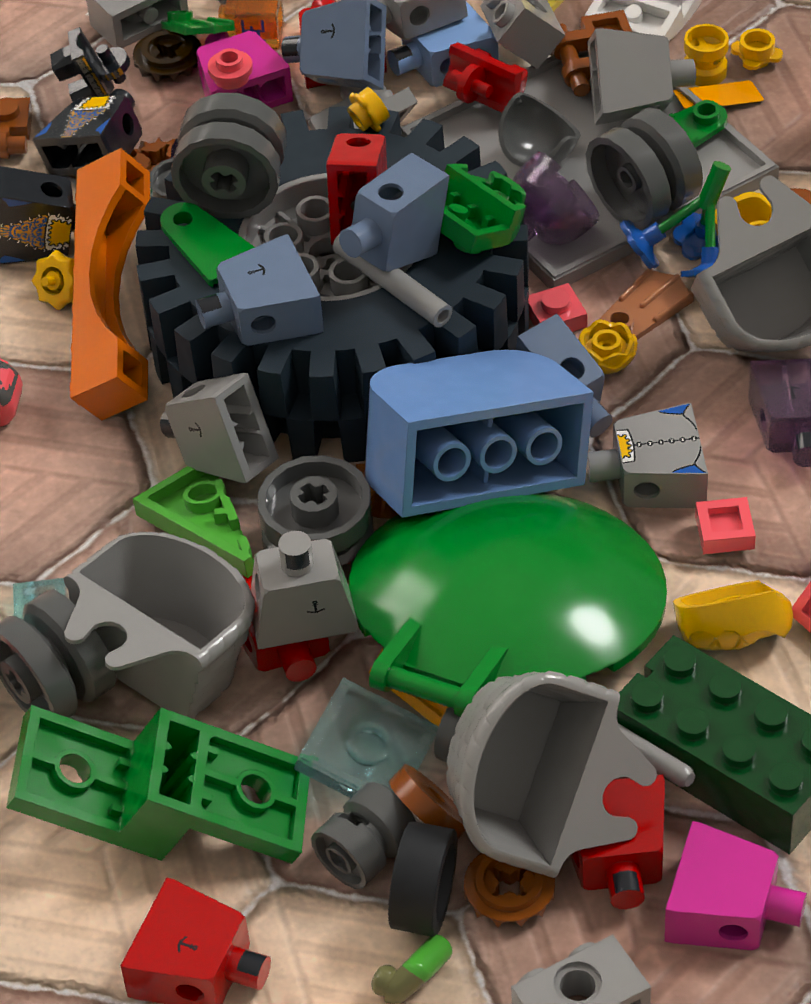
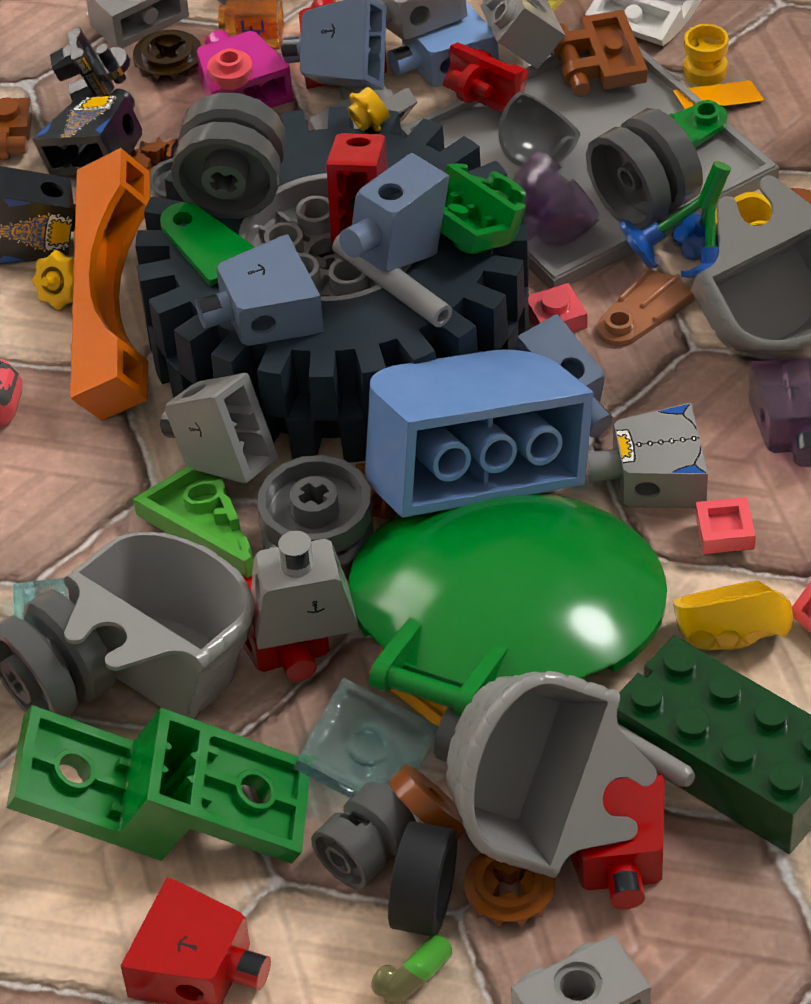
(184, 23): green piece -> none
(609, 345): yellow plate -> none
(633, 73): light grey torso -> none
(727, 892): dark pink torso -> none
(756, 49): yellow plate -> none

